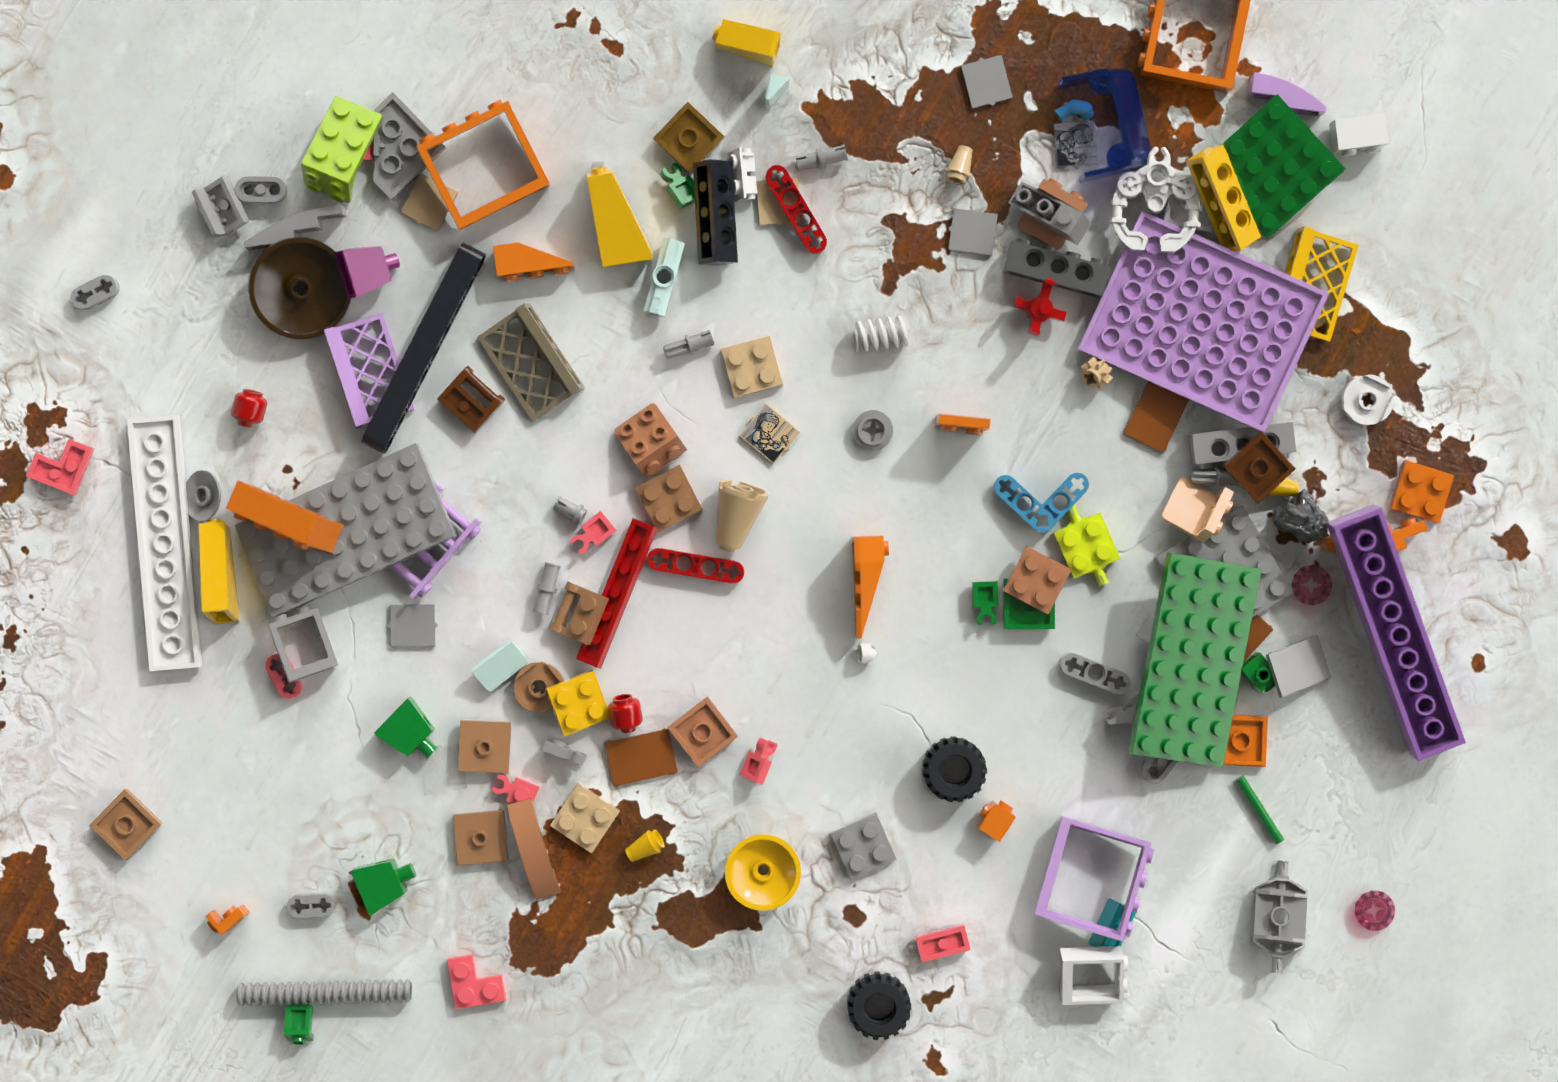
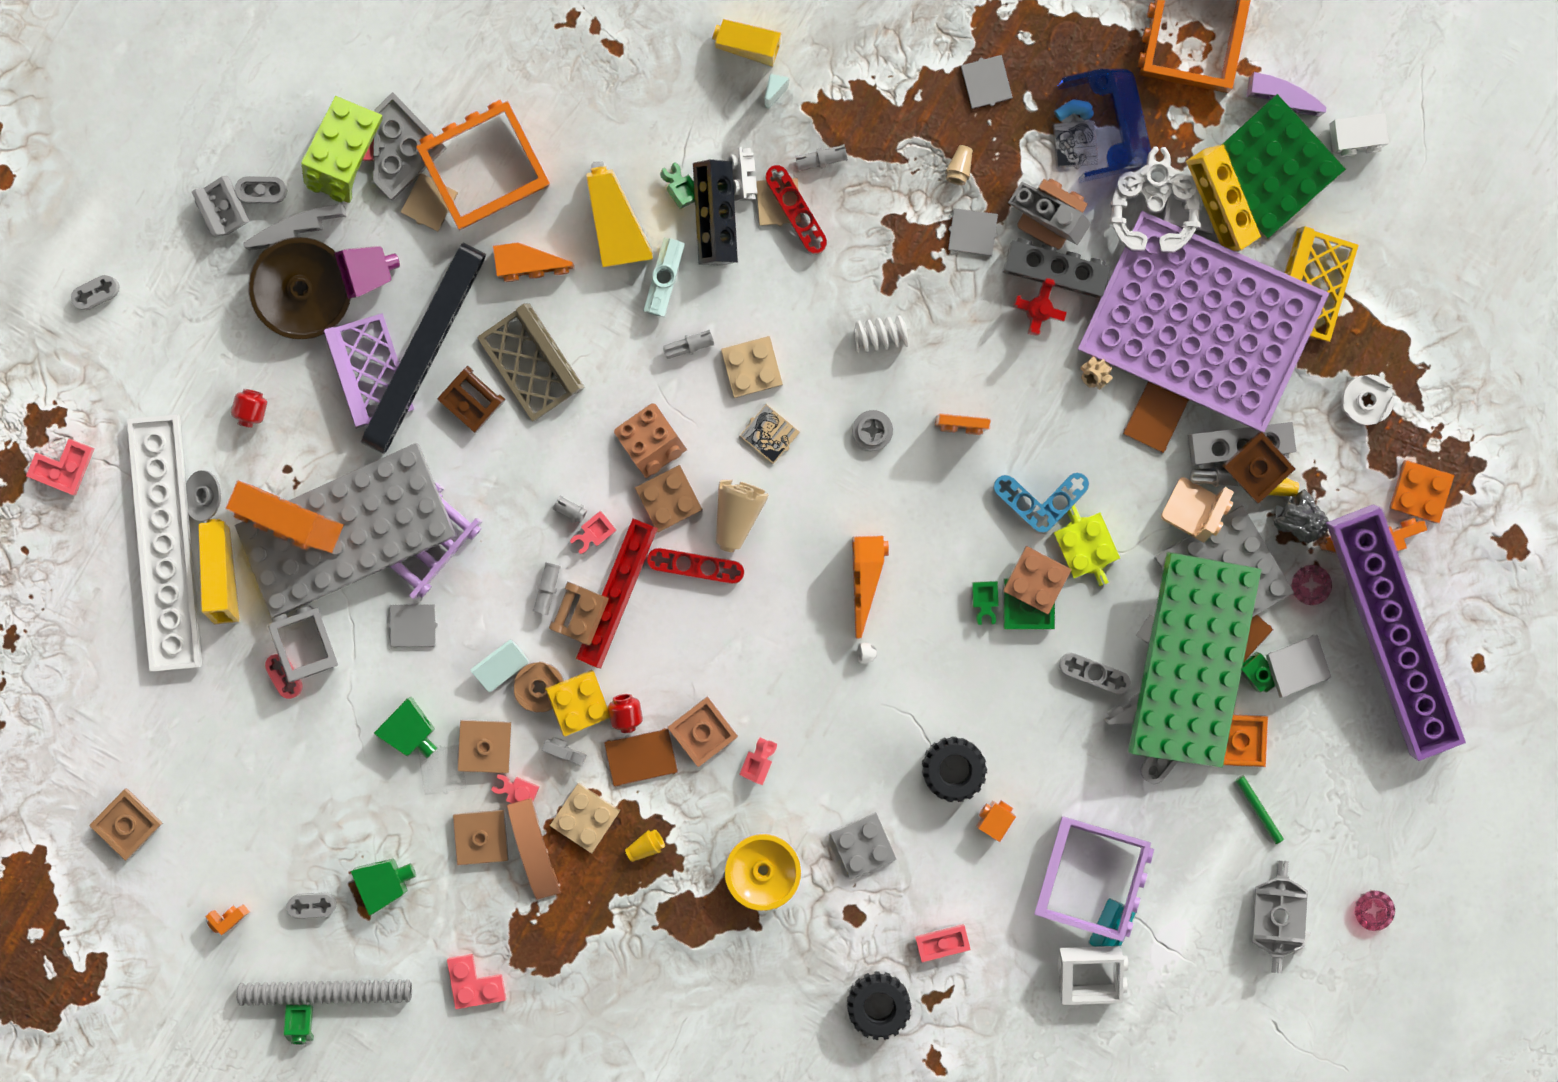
(688, 137): pearl gold plate -> none

